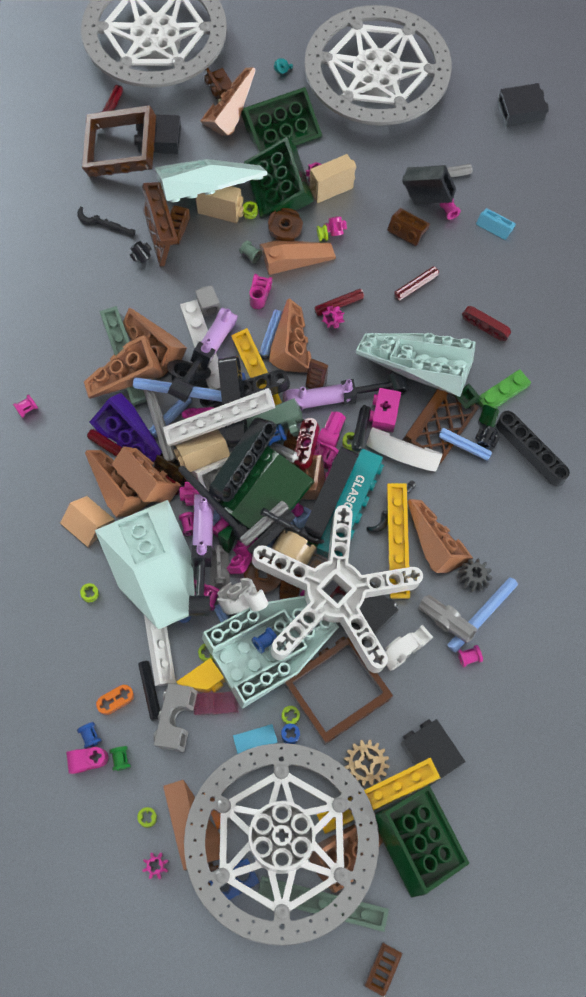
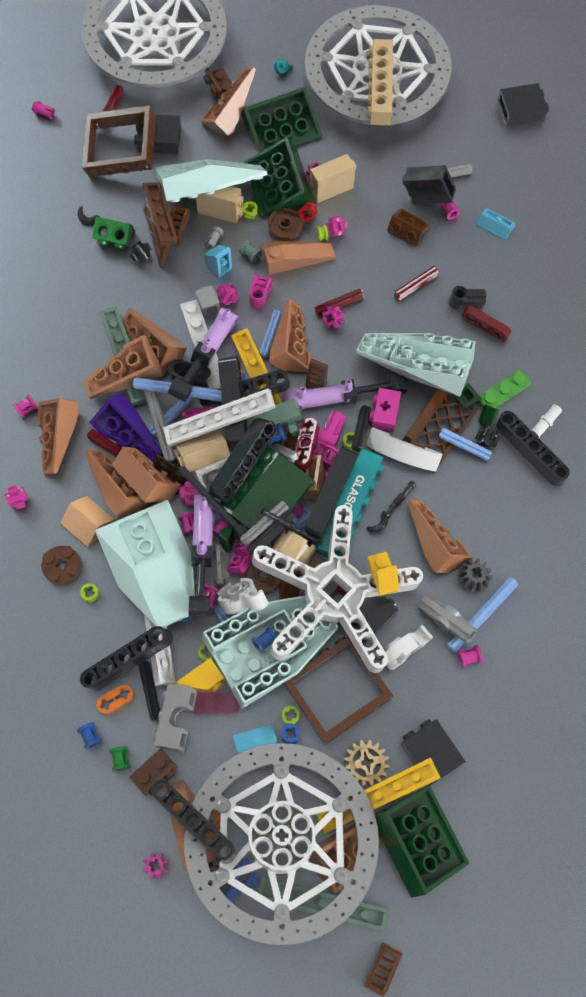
(16, 497): none -> dark pink gear
(42, 109): none -> dark pink pin
(57, 422): none -> nougat wedge
(71, 569): none -> reddish brown plate
(83, 759): dark pink piece -> none
(114, 228): none -> green brick
(117, 658): none -> black beam
(140, 817): lime bush -> none
(156, 768): none -> reddish brown bracket
(197, 831): none -> black beam
(215, 233): none -> light grey pin
(219, 260): none -> medium azure slope
(227, 293): none -> dark pink gear
(303, 211): none -> red bush
(381, 82): none -> tan brick
(383, 573): none -> yellow slope
(397, 532): yellow plate -> none
(467, 297): none -> black piece
(546, 420): none -> white pin

